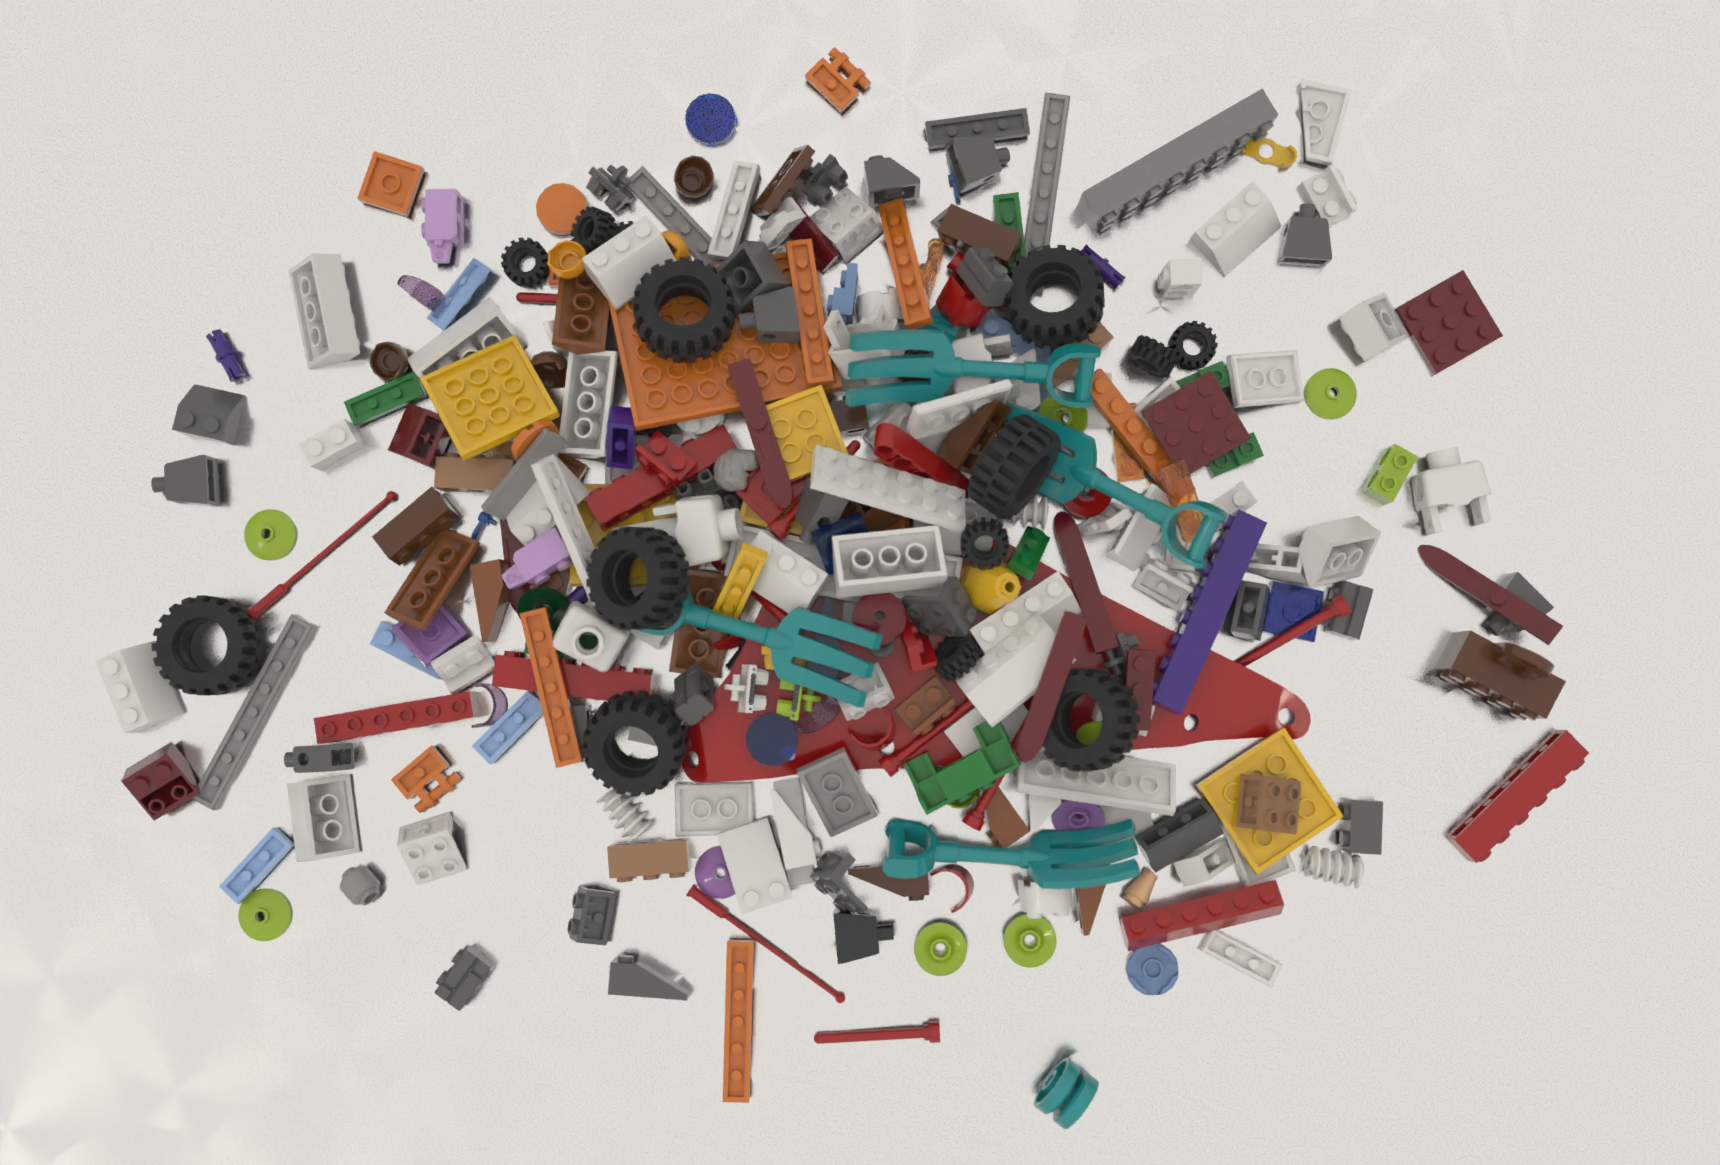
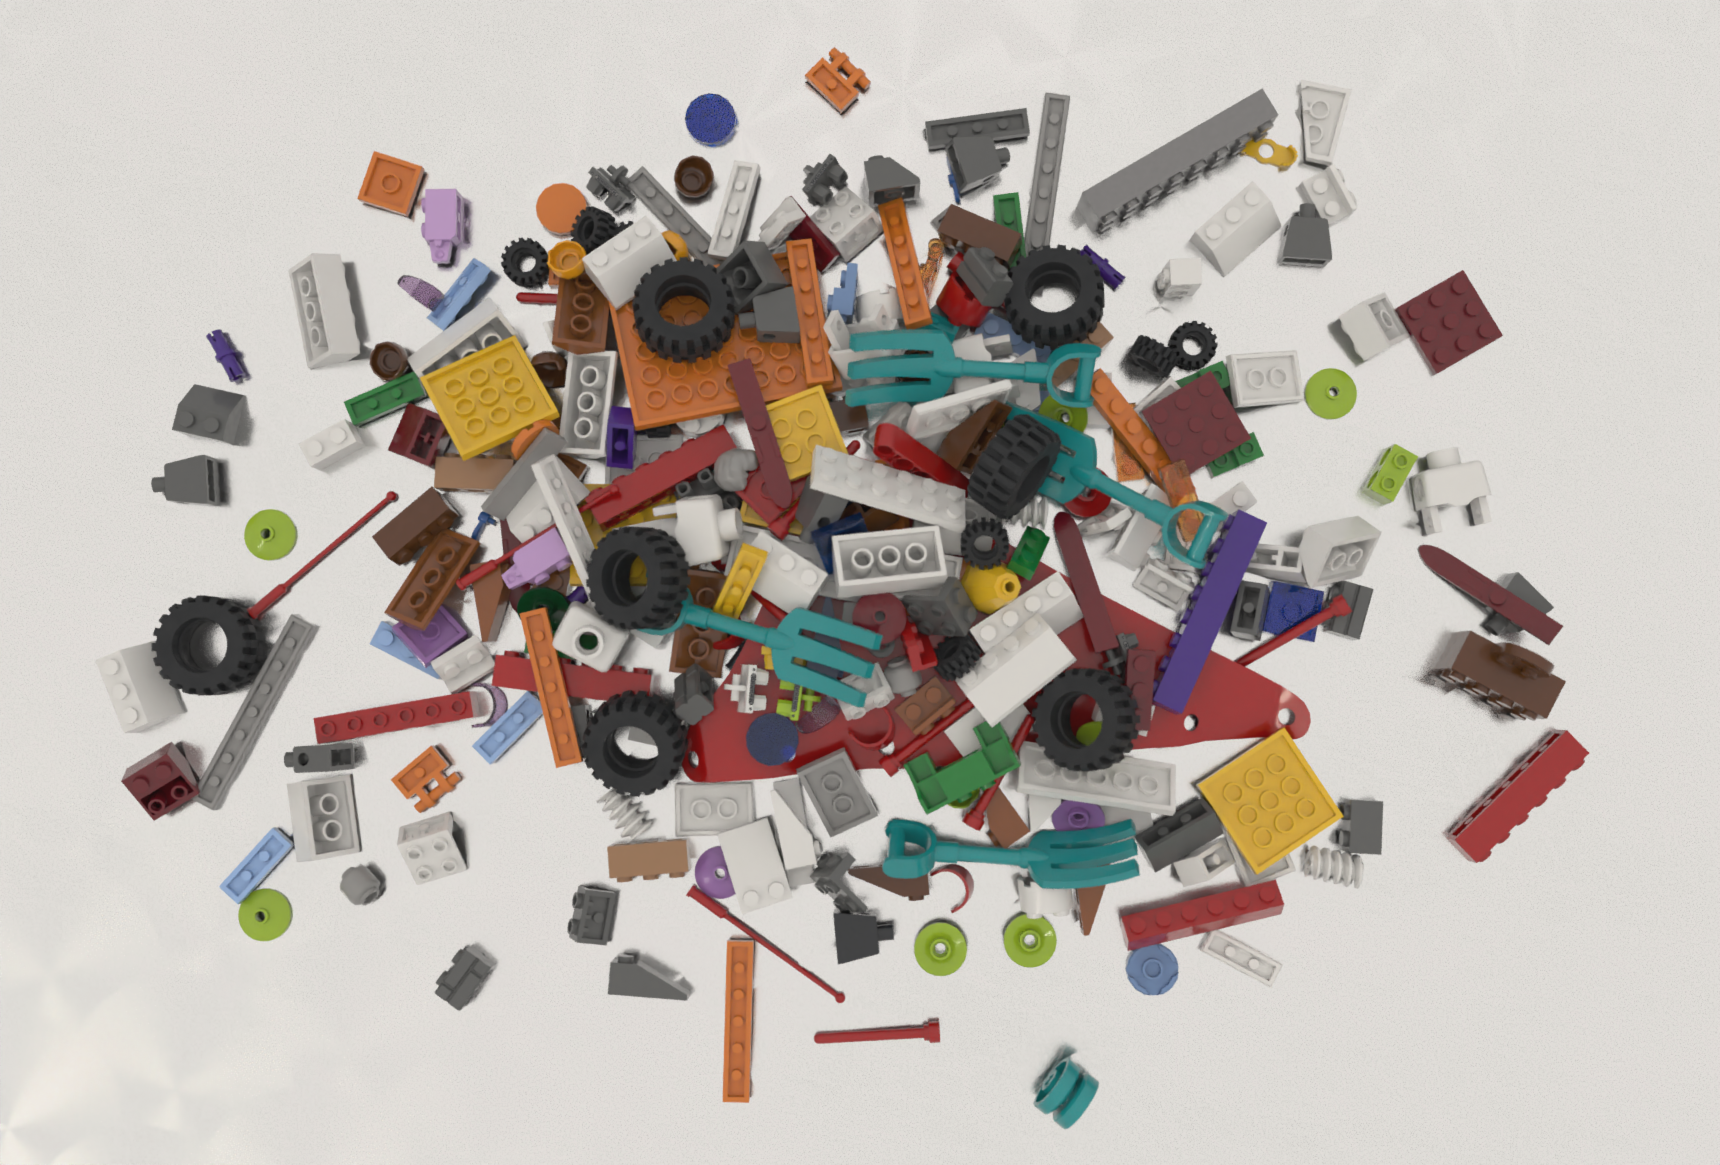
(492, 564): none -> red piece
(666, 459): red bracket -> none
(783, 181): reddish brown plate -> none
(901, 677): none -> light grey head
(1050, 685): dark red piece -> none
(1140, 890): light nougat cone -> none
(1268, 803): medium nougat bracket -> none

